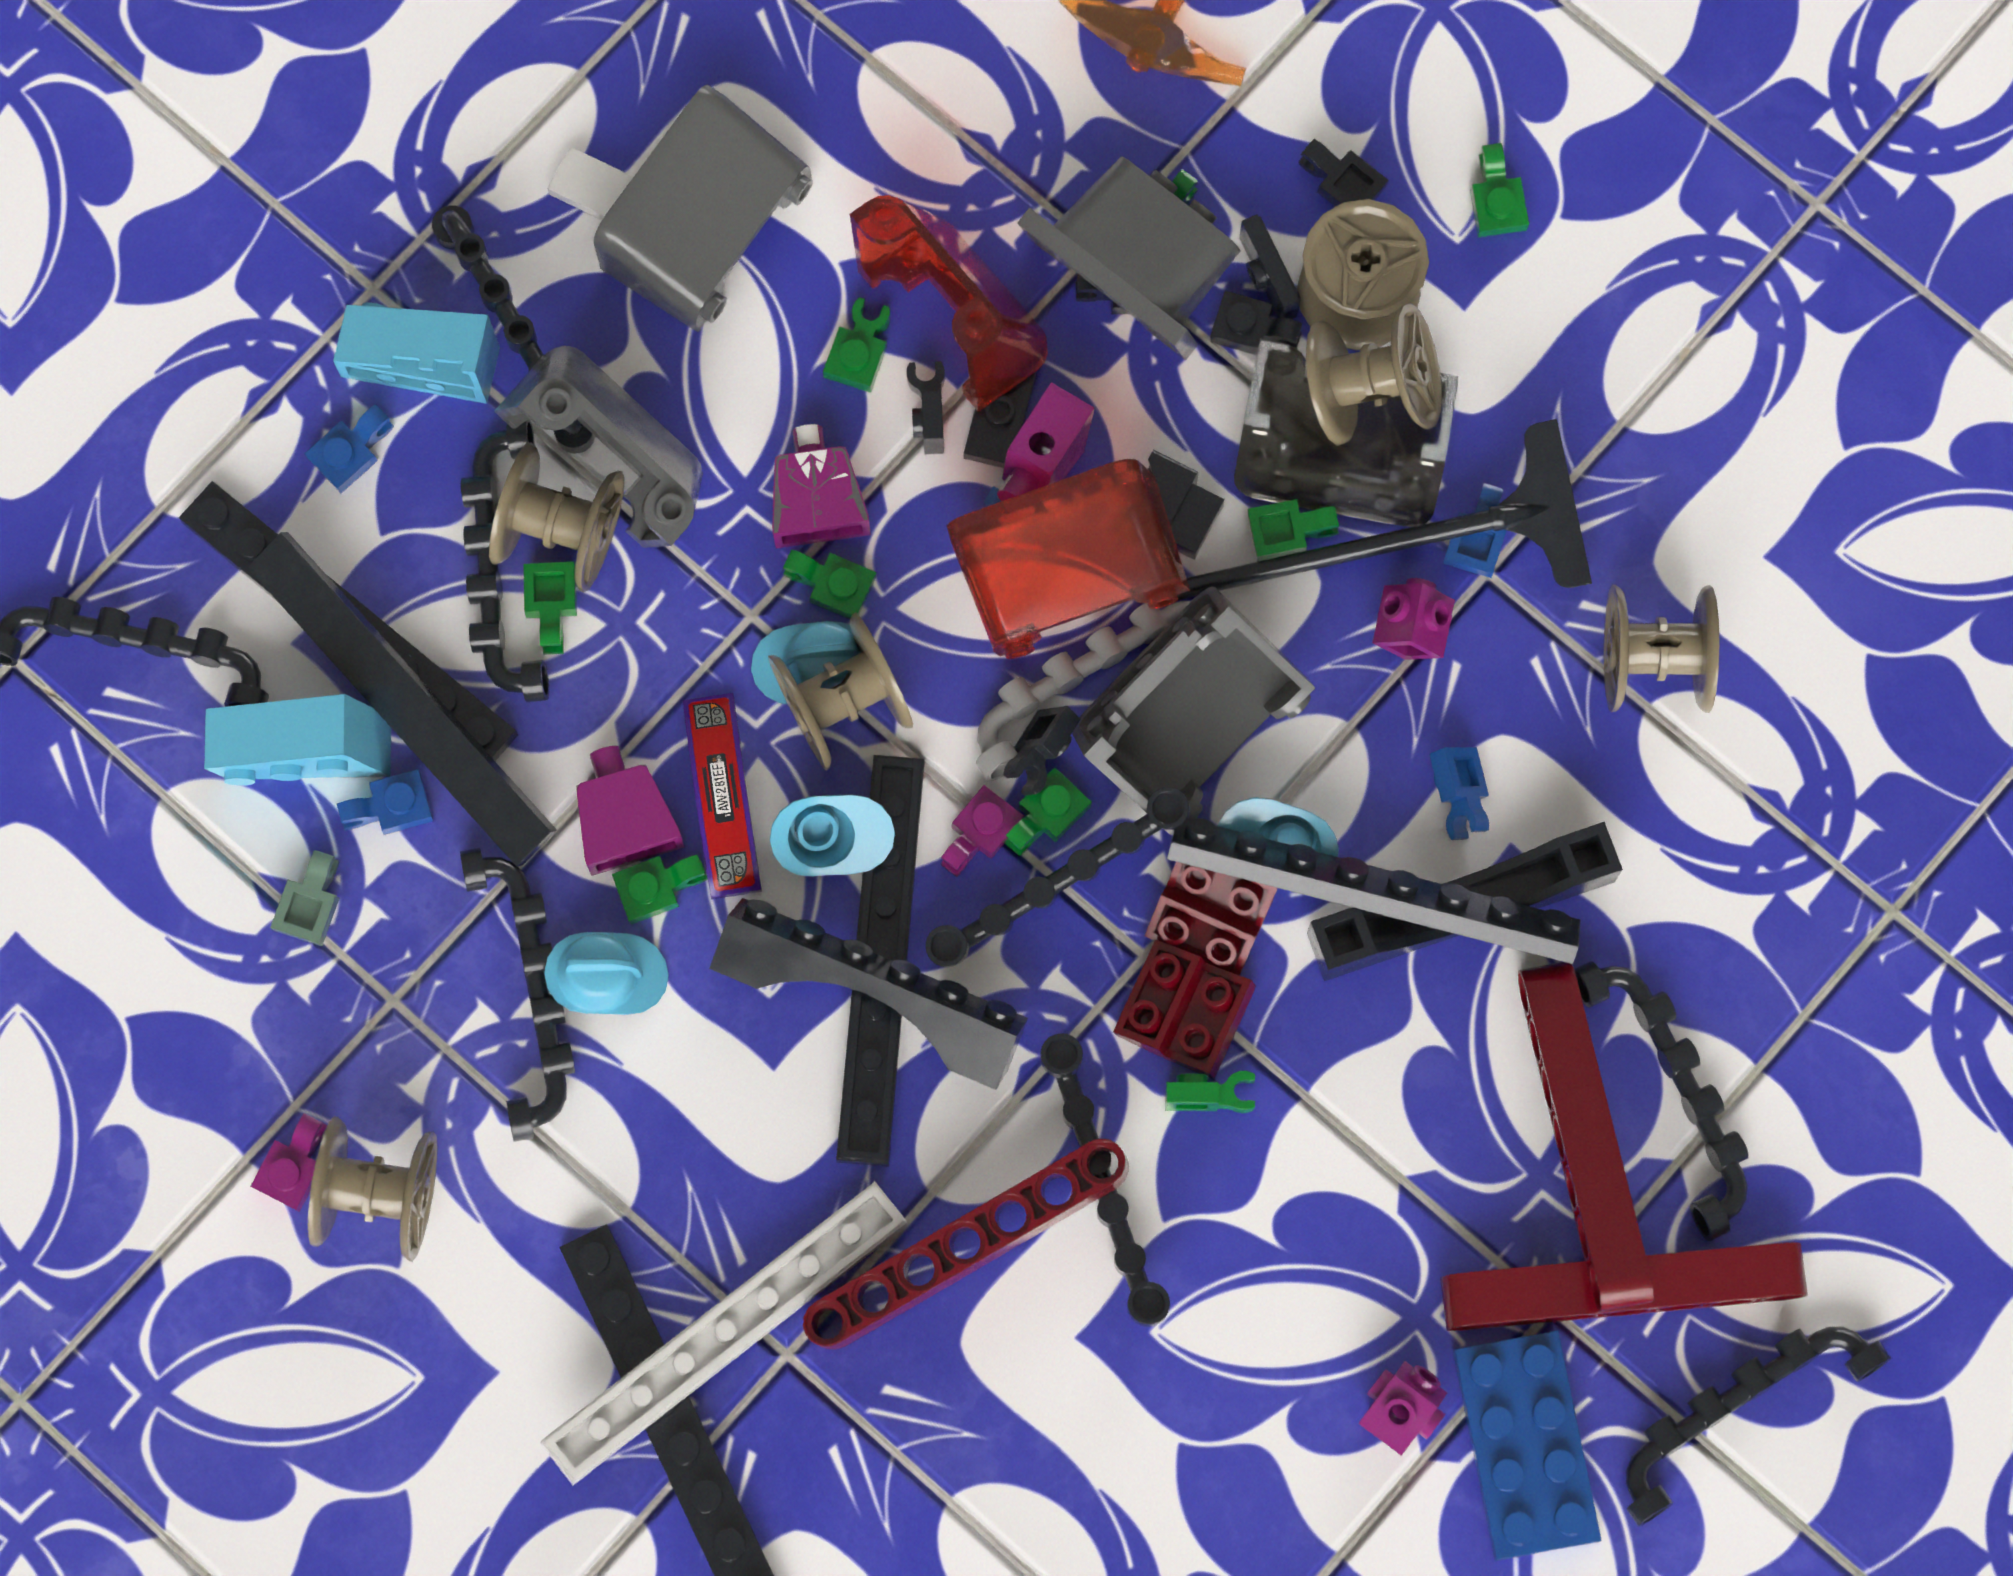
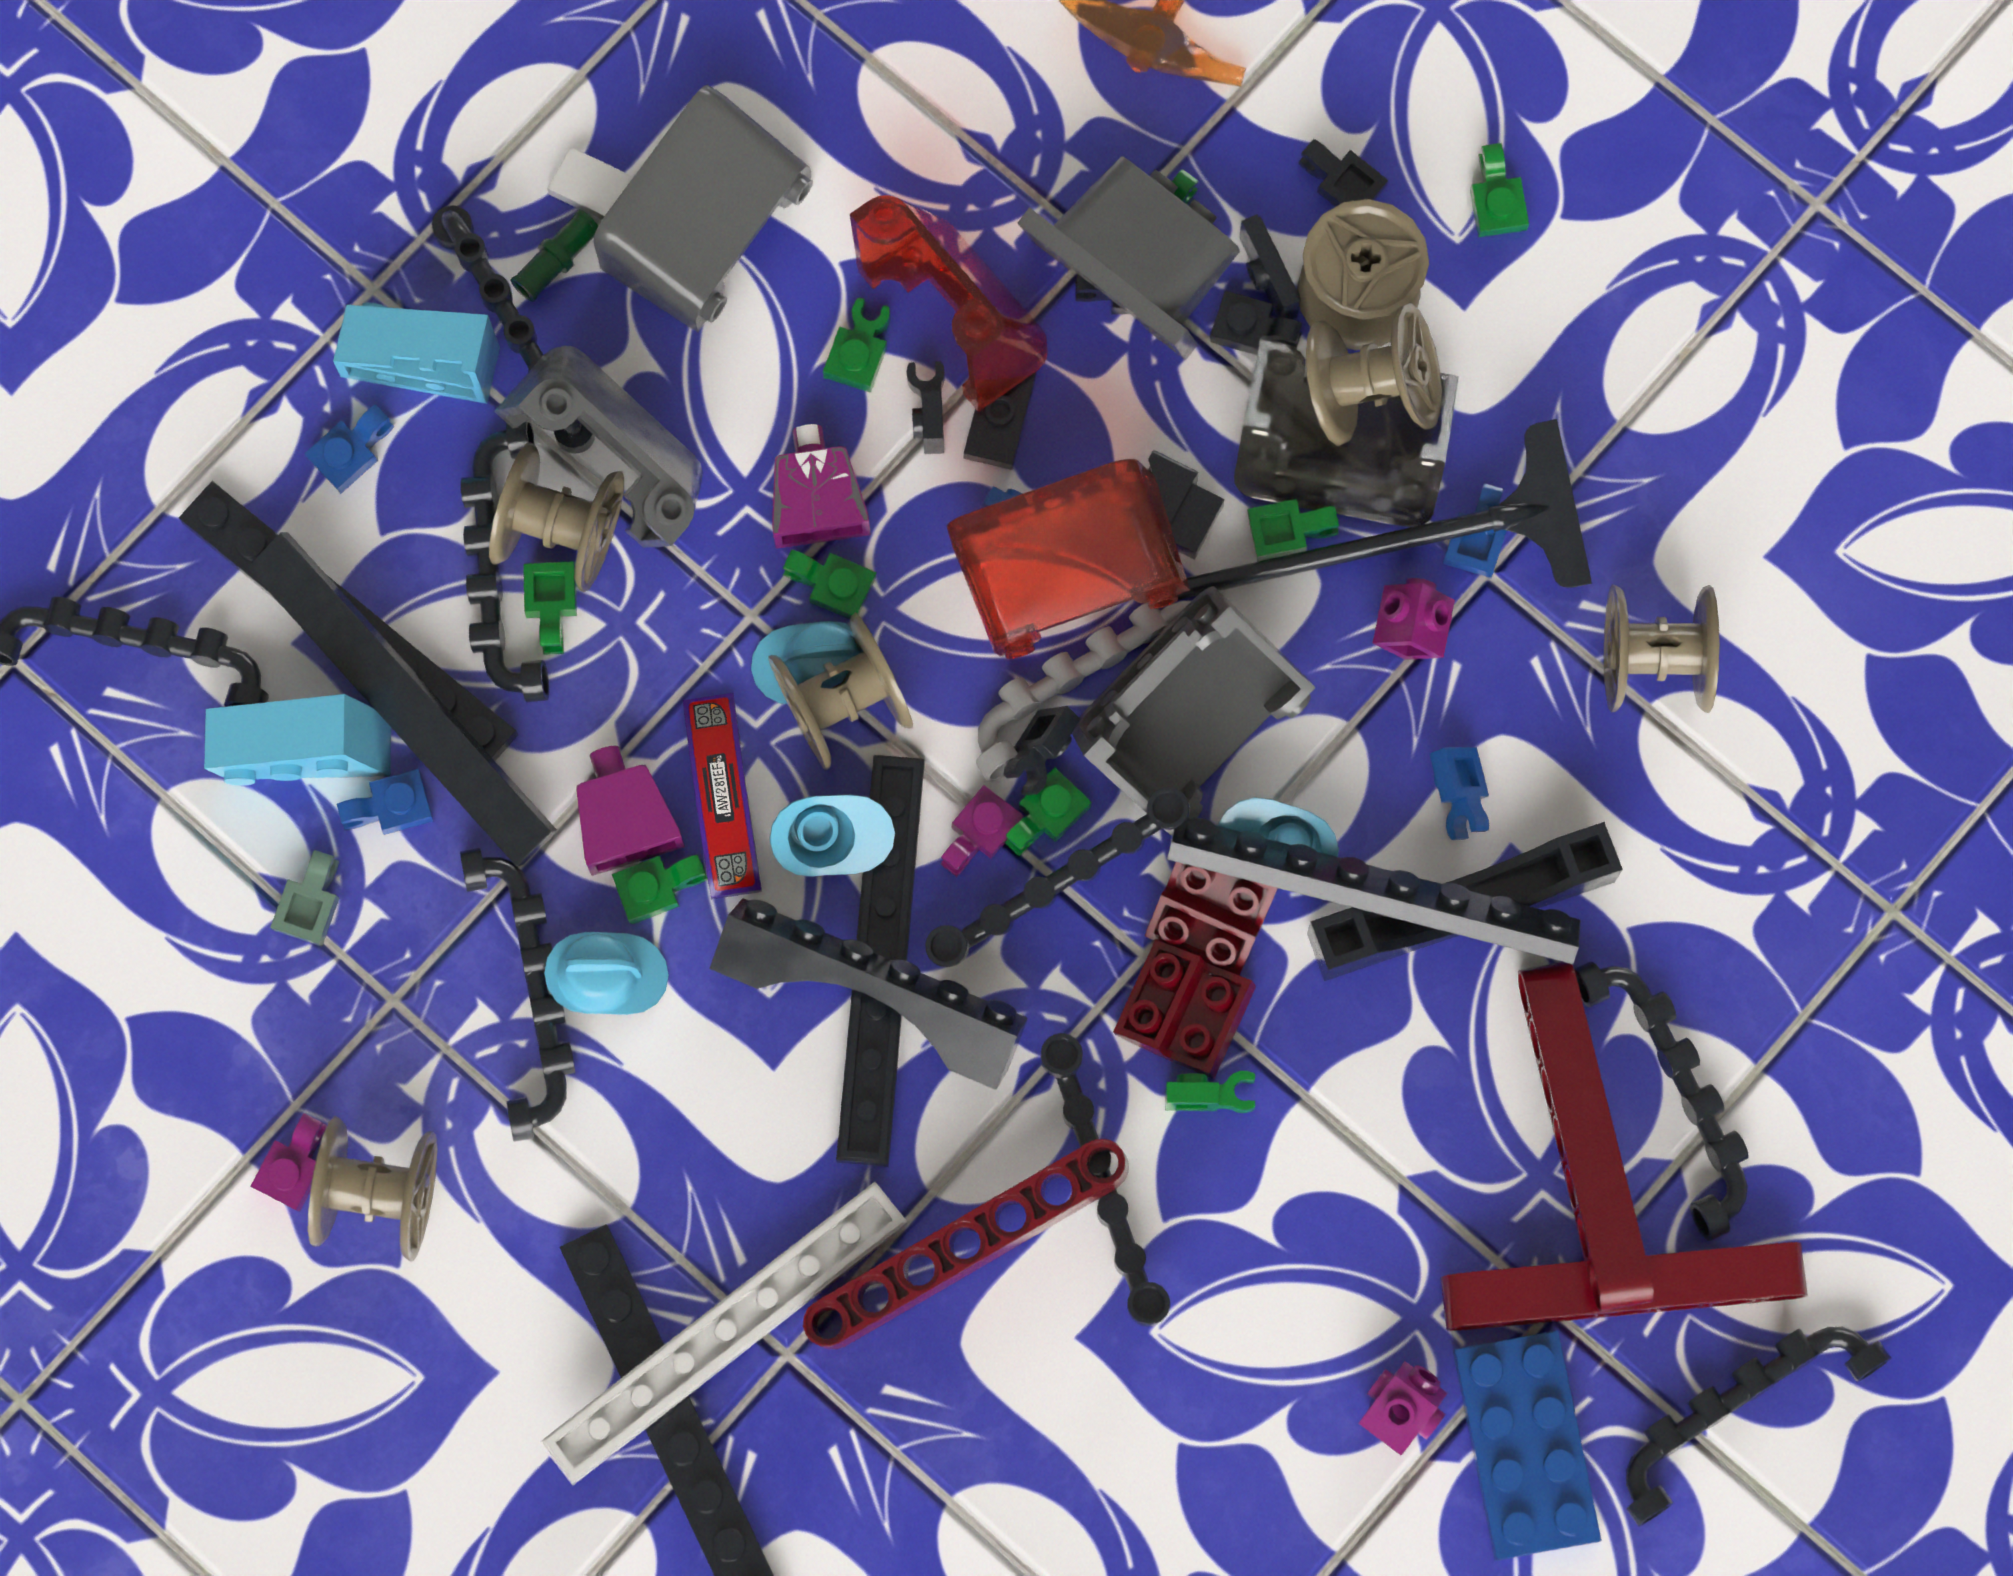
(555, 256): none -> dark green pin
(1046, 443): magenta torso -> none

